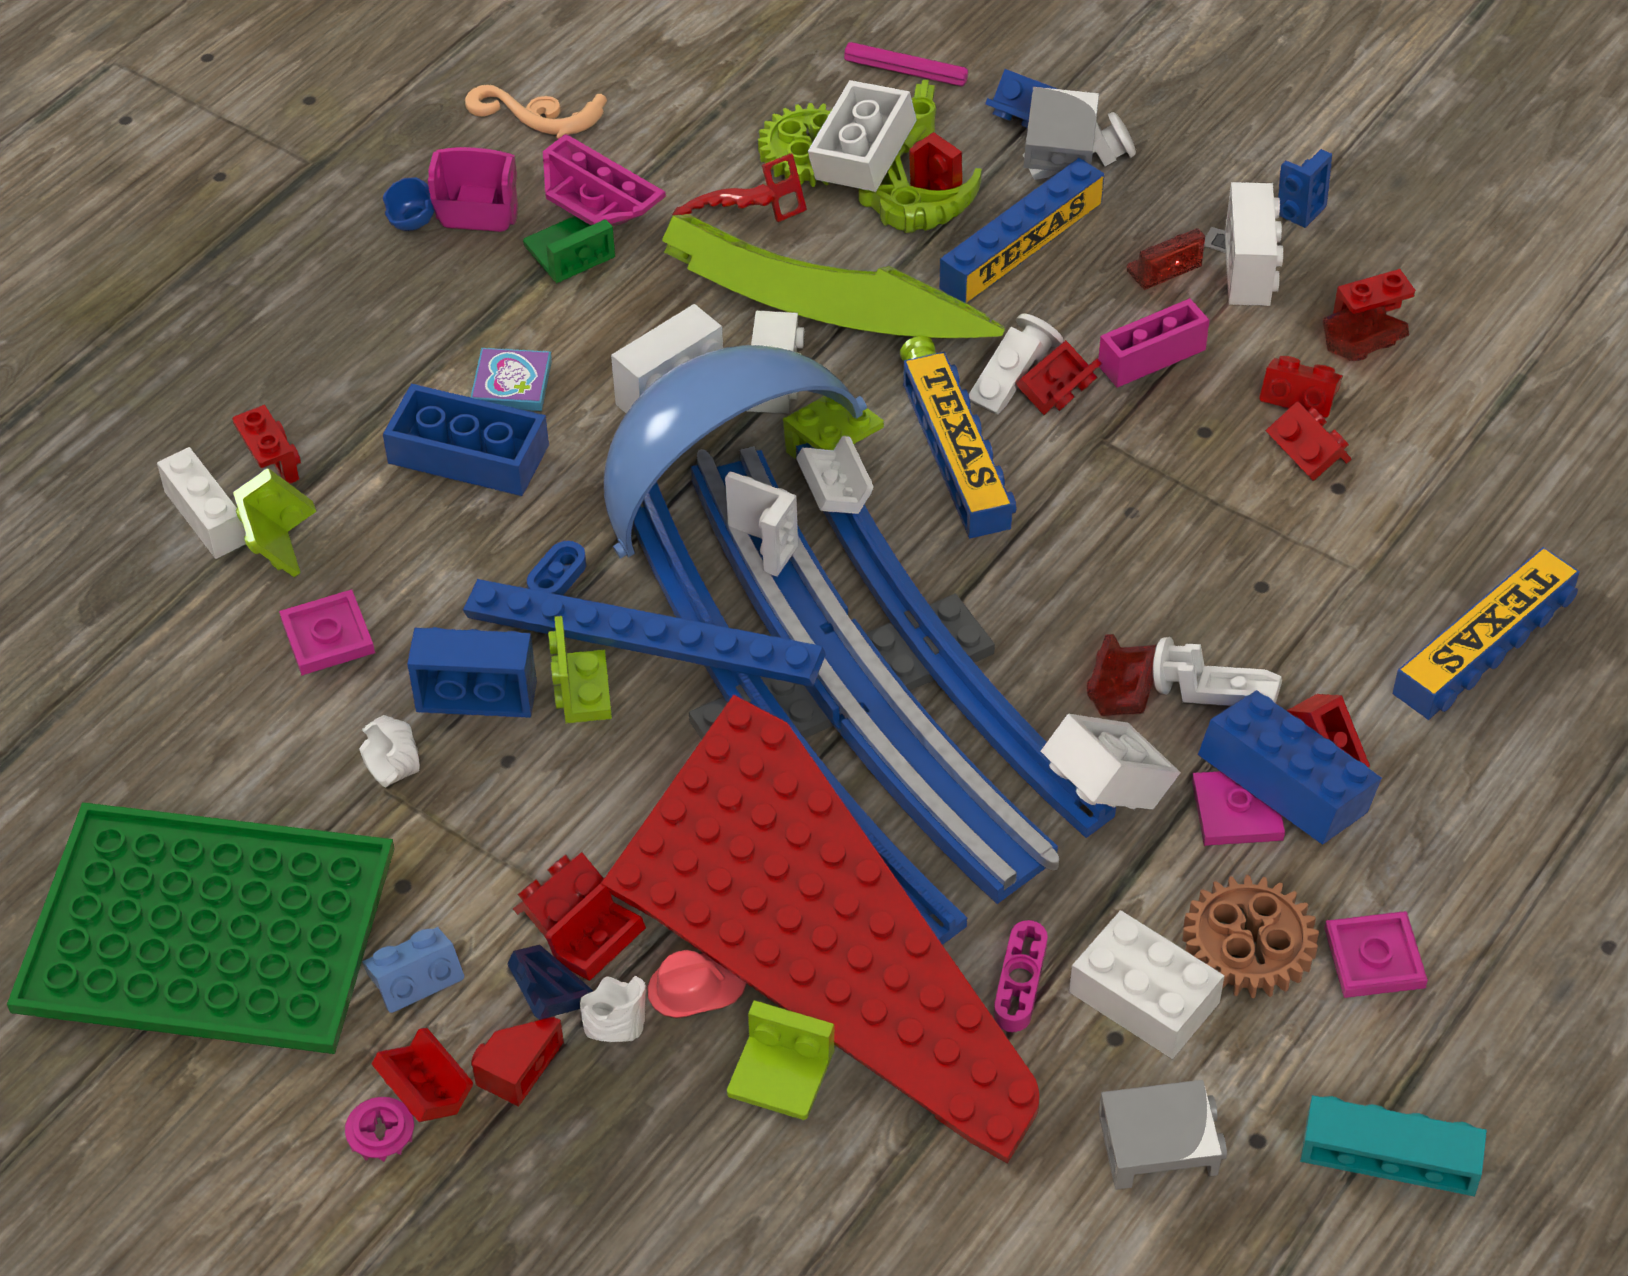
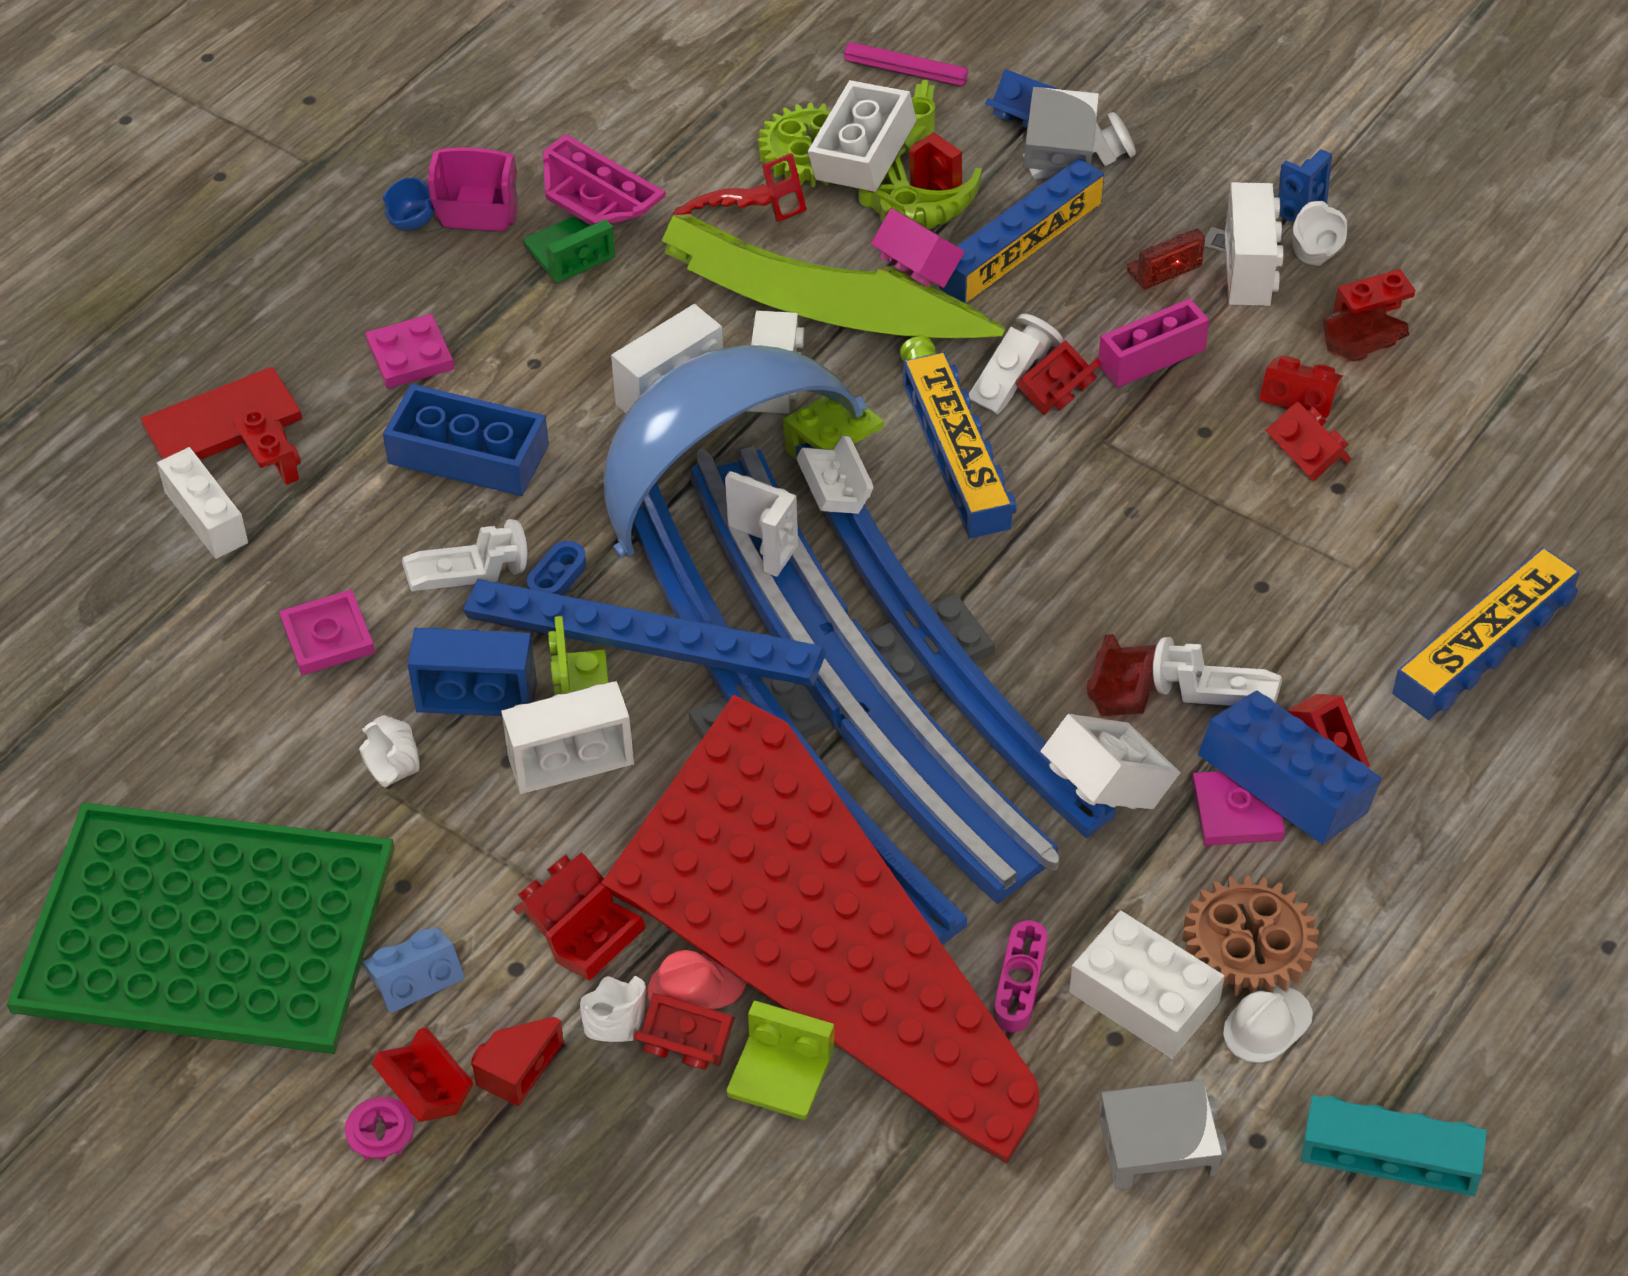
(207, 421): none -> red tile
(268, 511): lime bracket -> none
(409, 351): none -> dark pink plate
(468, 563): none -> white piece
(512, 377): tile -> none
(531, 114): light nougat plant -> none
(546, 982): dark blue wing -> none
(568, 737): none -> white brick
(685, 1030): none -> red bracket
(916, 249): none -> dark pink brick
(1267, 1024): none -> white piece
(1318, 233): none -> white hair
(1375, 954): dark pink plate -> none

